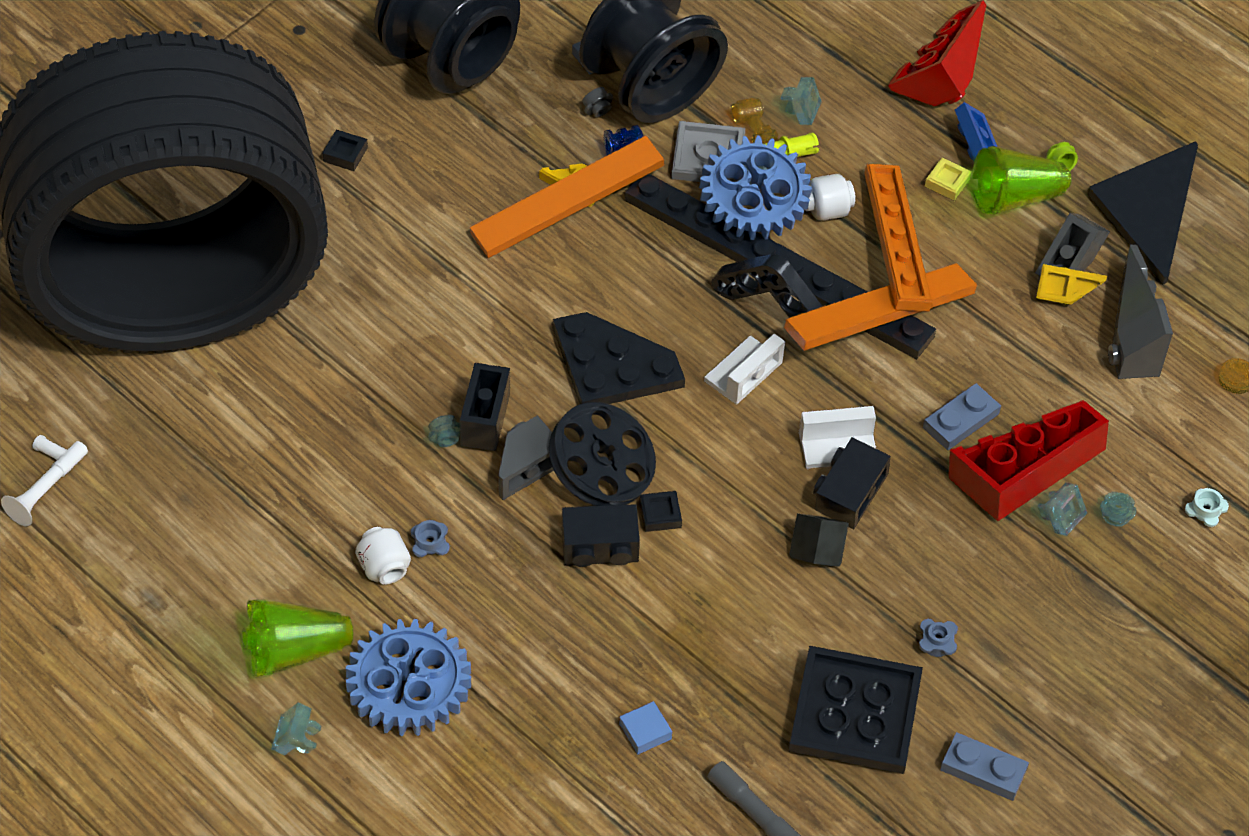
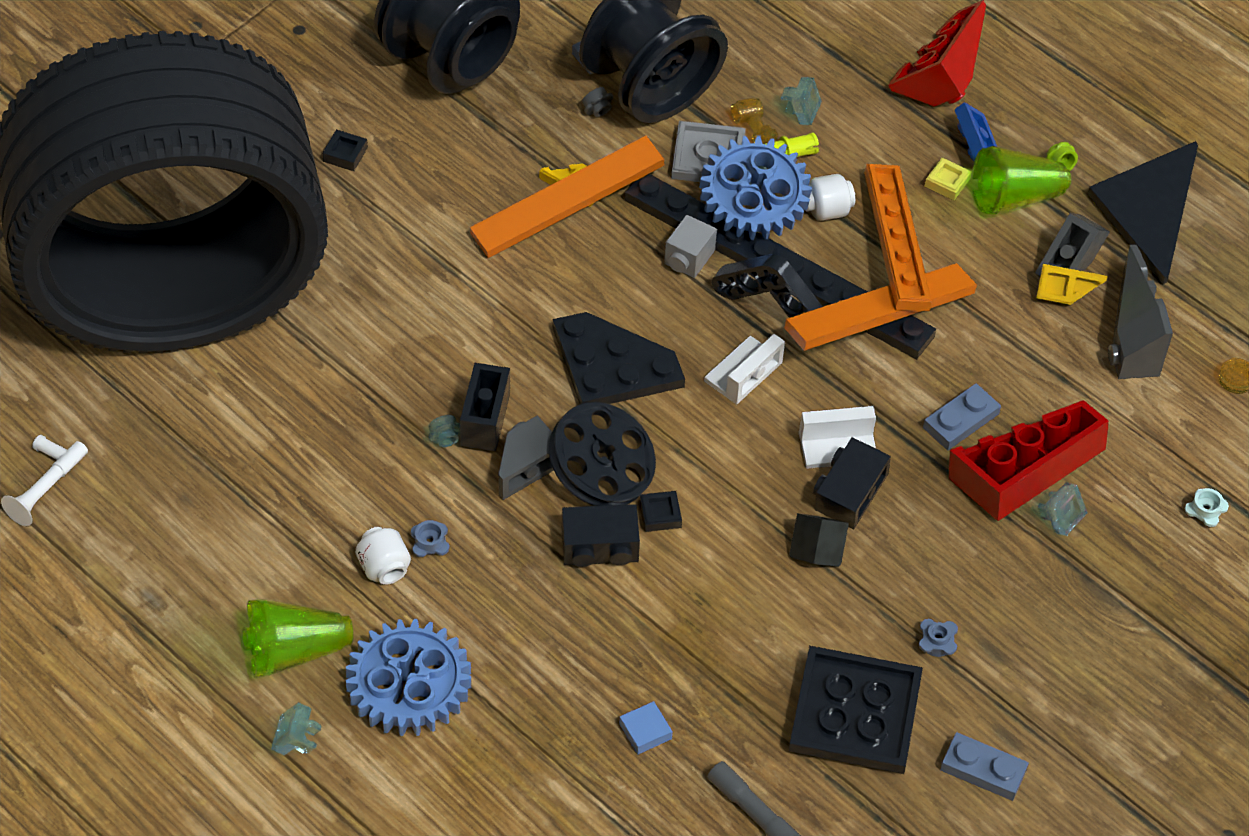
(615, 141): clear blue bush -> none
(690, 246): none -> light grey brick
(1114, 515): clear light blue plate -> none

